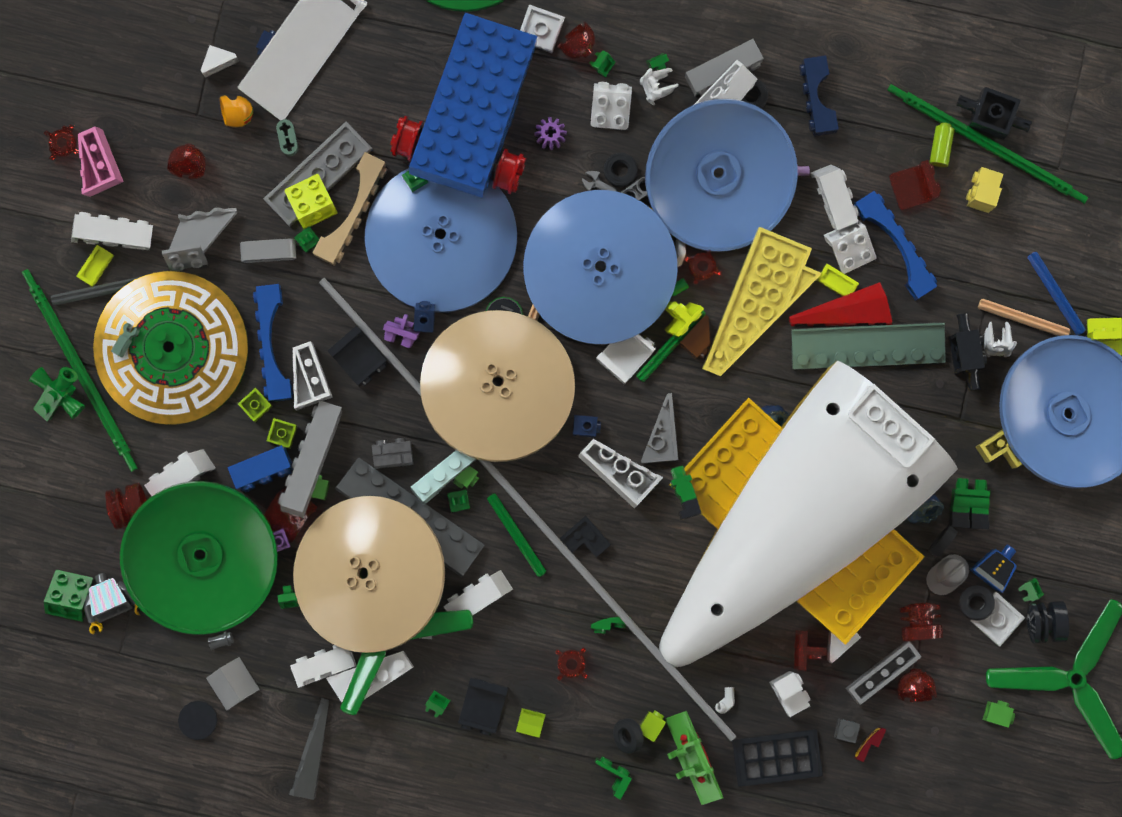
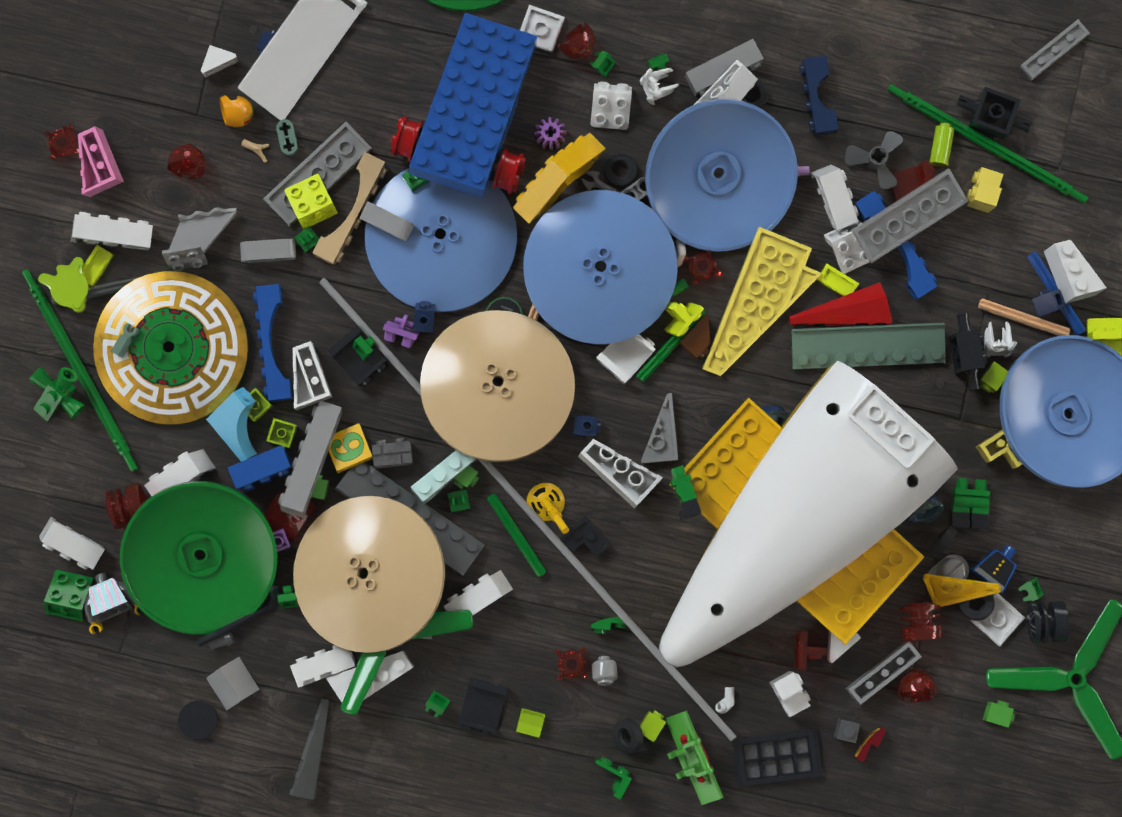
(69, 285): none -> lime tile
(71, 544): none -> white wedge
(231, 423): none -> medium azure arch
(257, 148): none -> tan bar
(273, 601): none -> black piece
(349, 448): none -> tile
(363, 347): none -> green tile
(386, 221): none -> light grey beam
(554, 513): none -> yellow dish
(558, 174): none -> yellow piece
(604, 671): none -> light grey head
(858, 156): none -> dark grey piece
(909, 215): none -> light grey tile
(955, 590): none -> yellow wing
(993, 377): none -> lime brick
(1048, 302): none -> dark blue brick
(1054, 50): none -> light grey tile
(1072, 272): none -> white wedge

